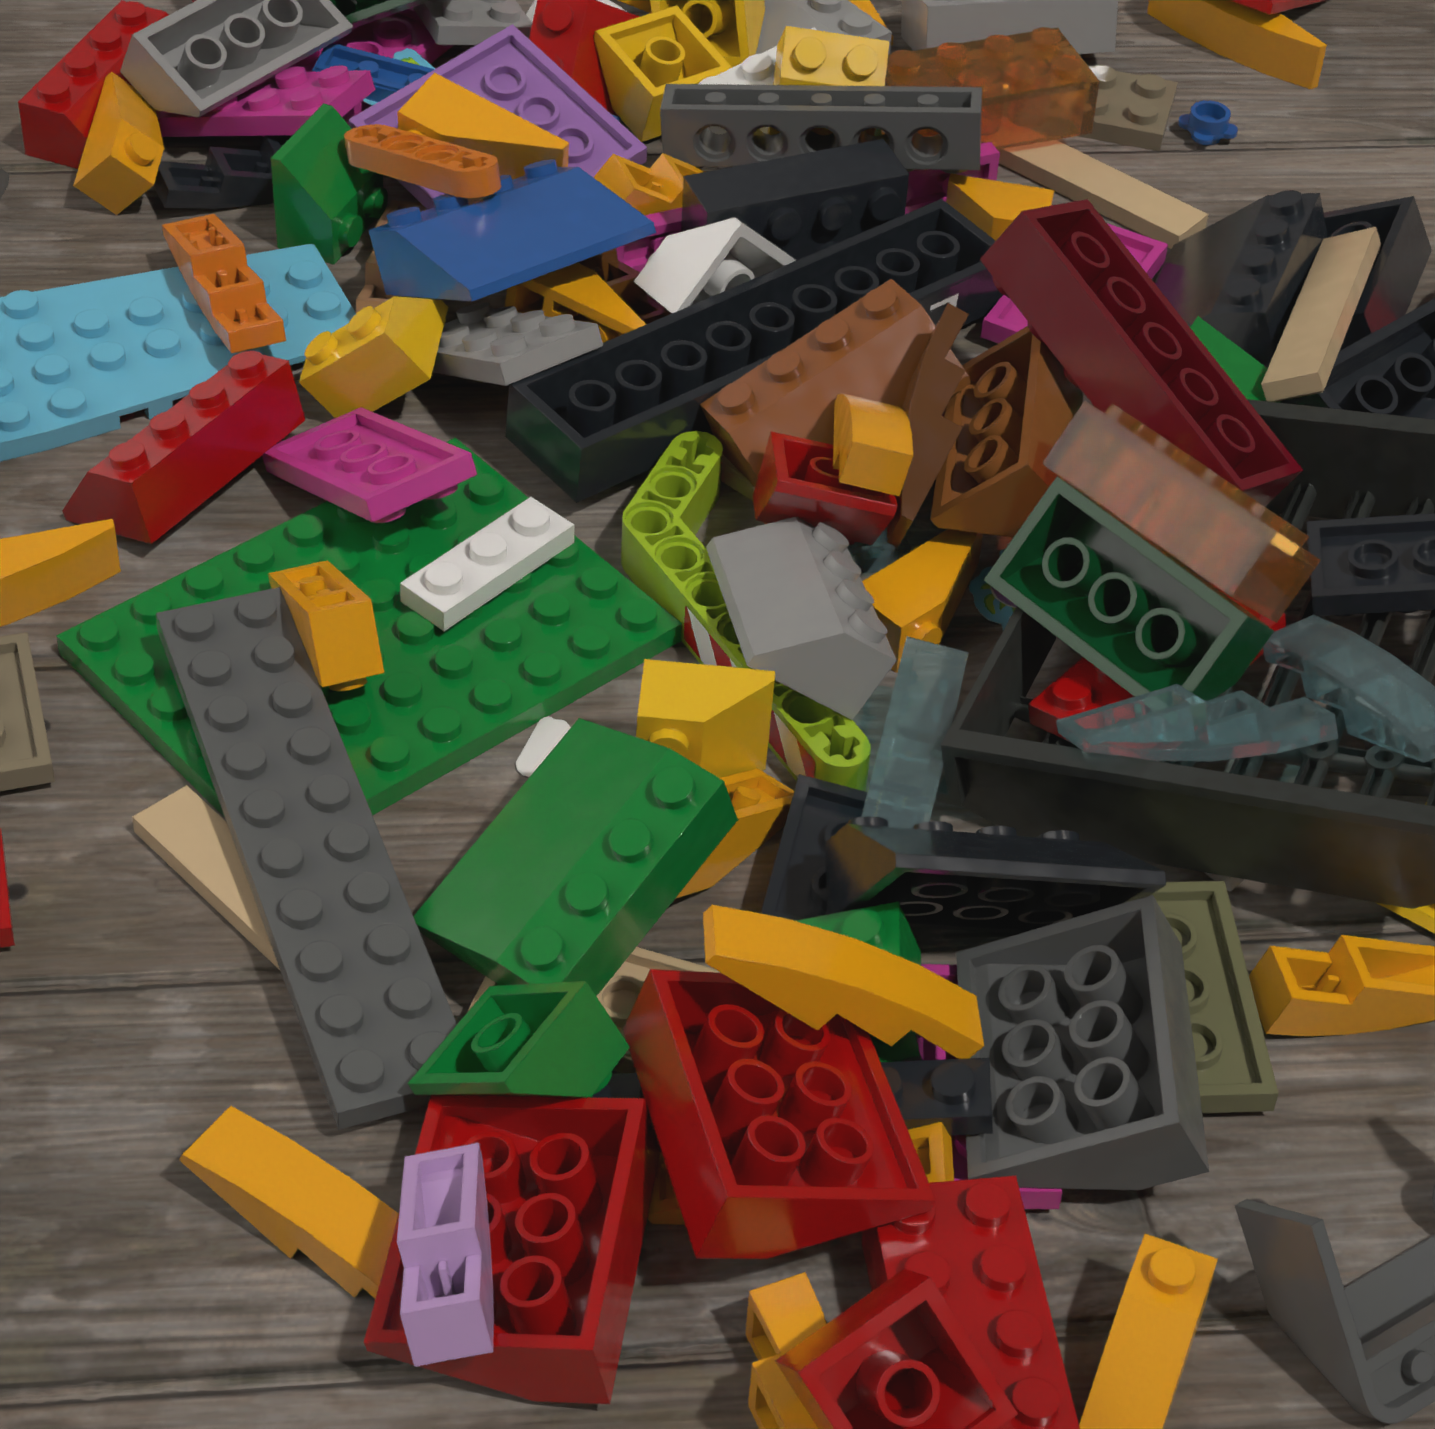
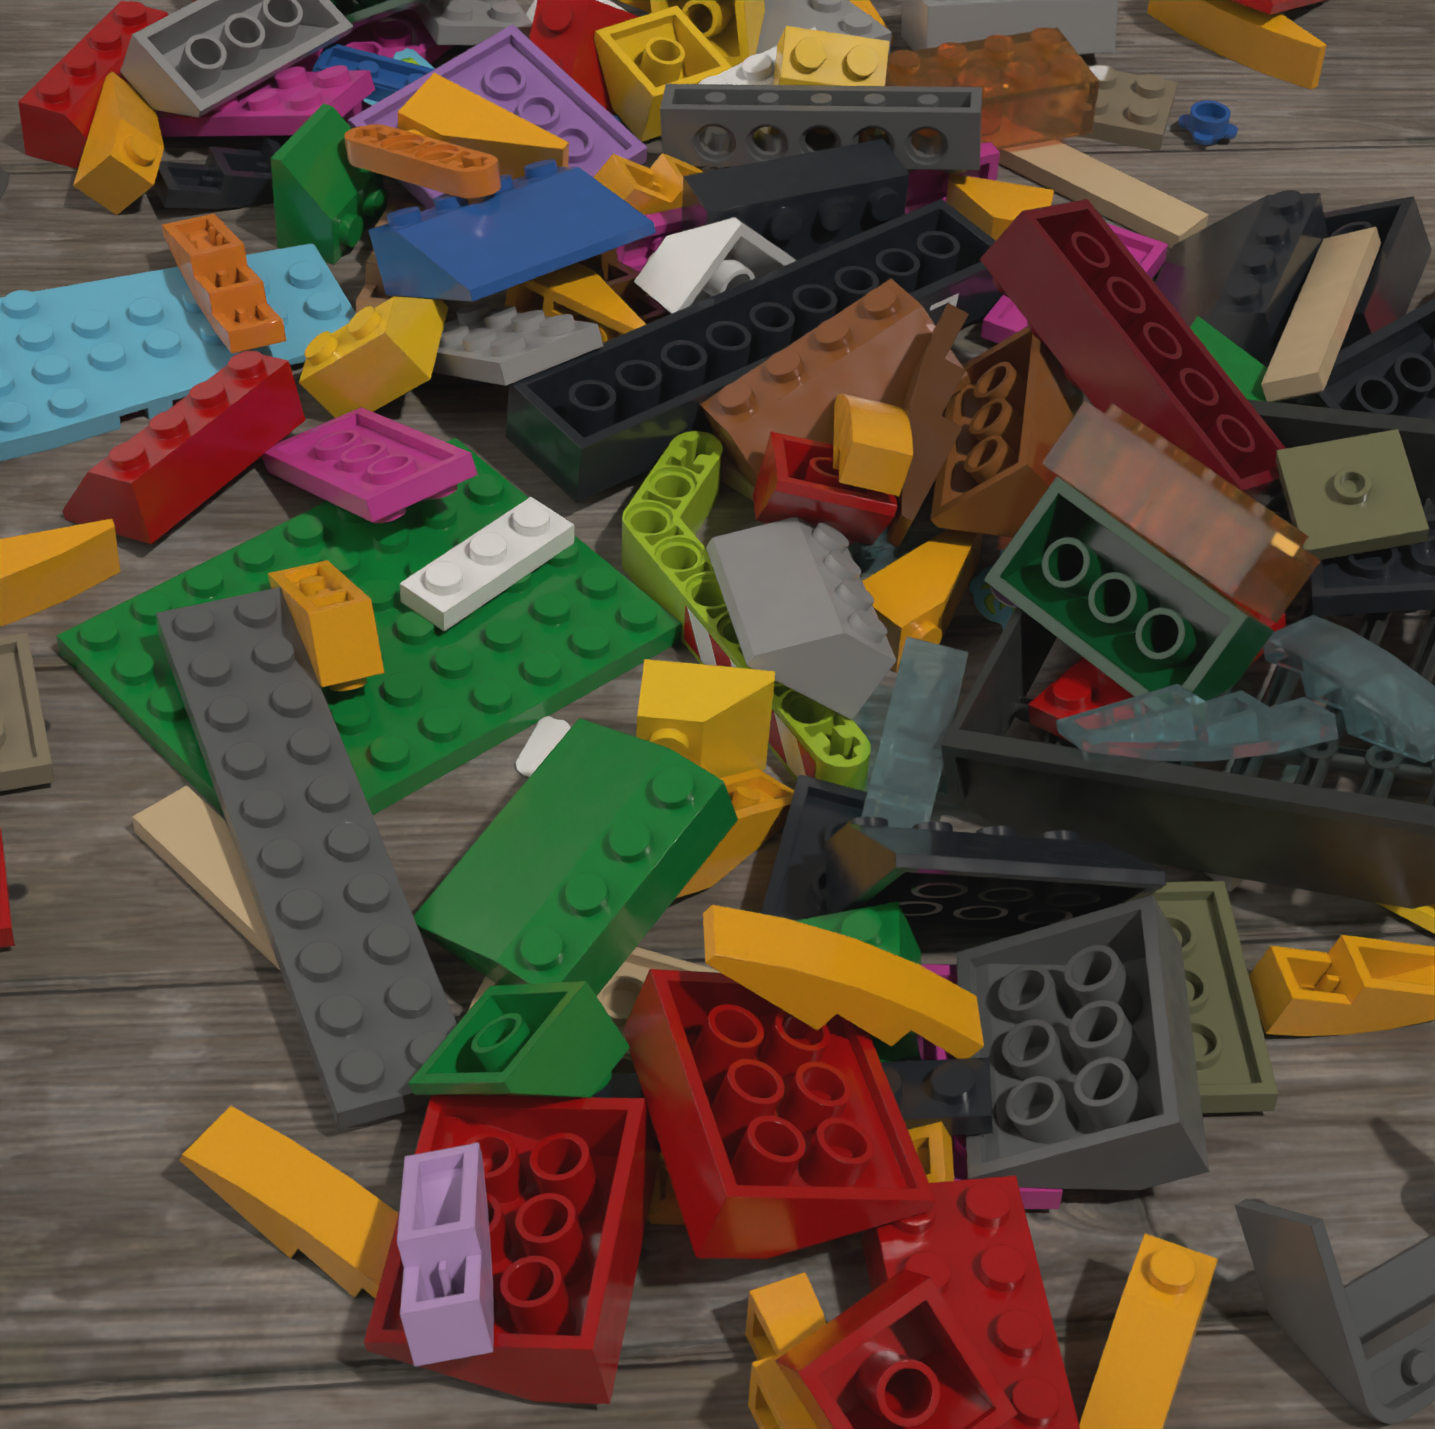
(1352, 494): none -> olive plate

